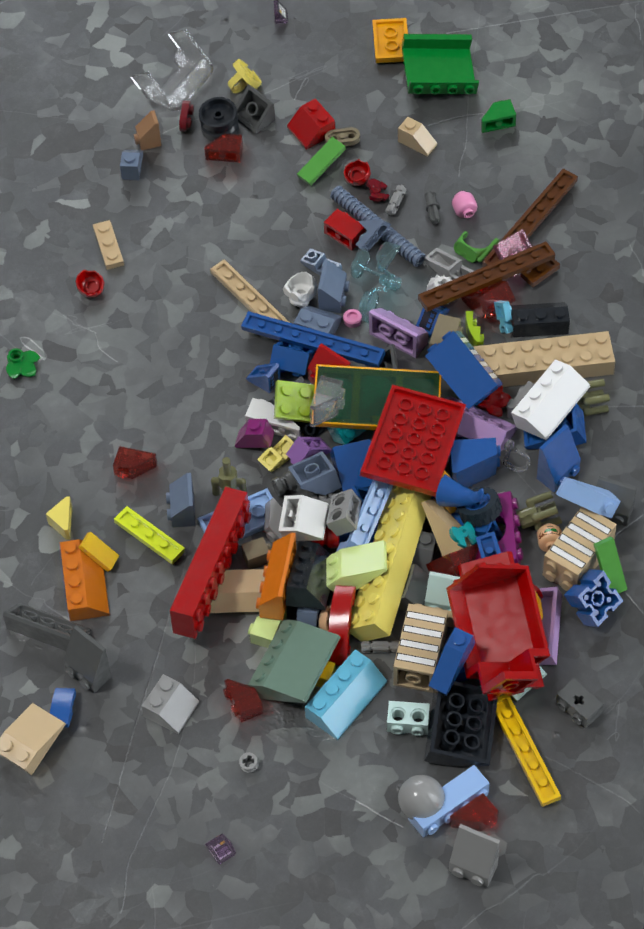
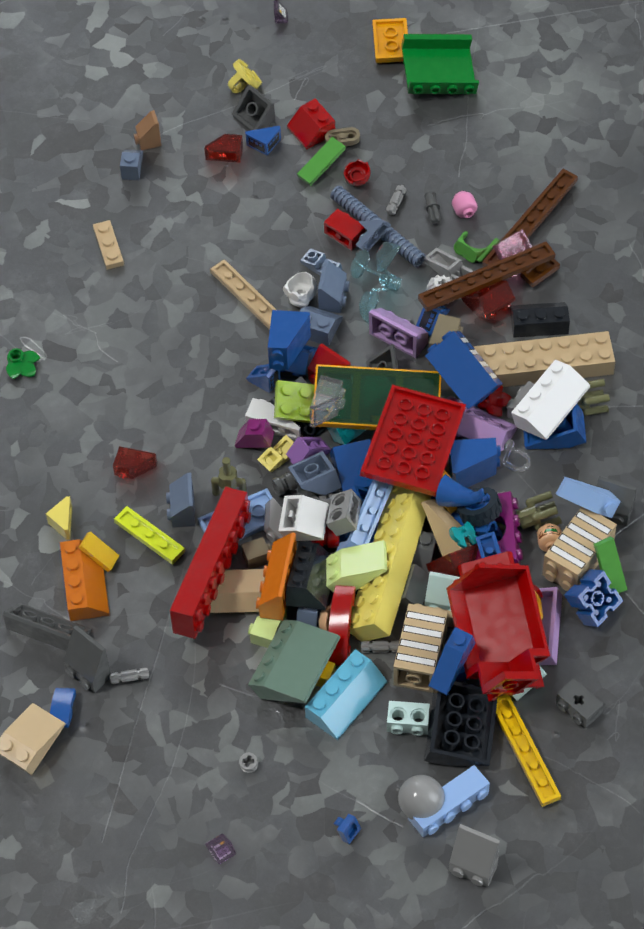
(89, 283): red hair -> none
(129, 675): none -> light grey axle
(169, 704): light grey slope -> none
(185, 121): dark red plate -> none
(191, 74): clear windscreen -> none
(218, 117): black wheel -> none
(244, 700): clear red slope -> none
(263, 139): none -> blue slope
(287, 337): none -> blue slope
(312, 338): blue plate -> none
(347, 828): none -> blue tile
(352, 318): bright pink tile -> none
(375, 187): dark red piece -> none
(416, 136): tan slope -> none
(473, 330): lime slope -> none
(476, 814): clear red slope -> none
(499, 116): green slope -> none
(503, 313): medium azure plate -> none
(558, 459): blue slope -> none

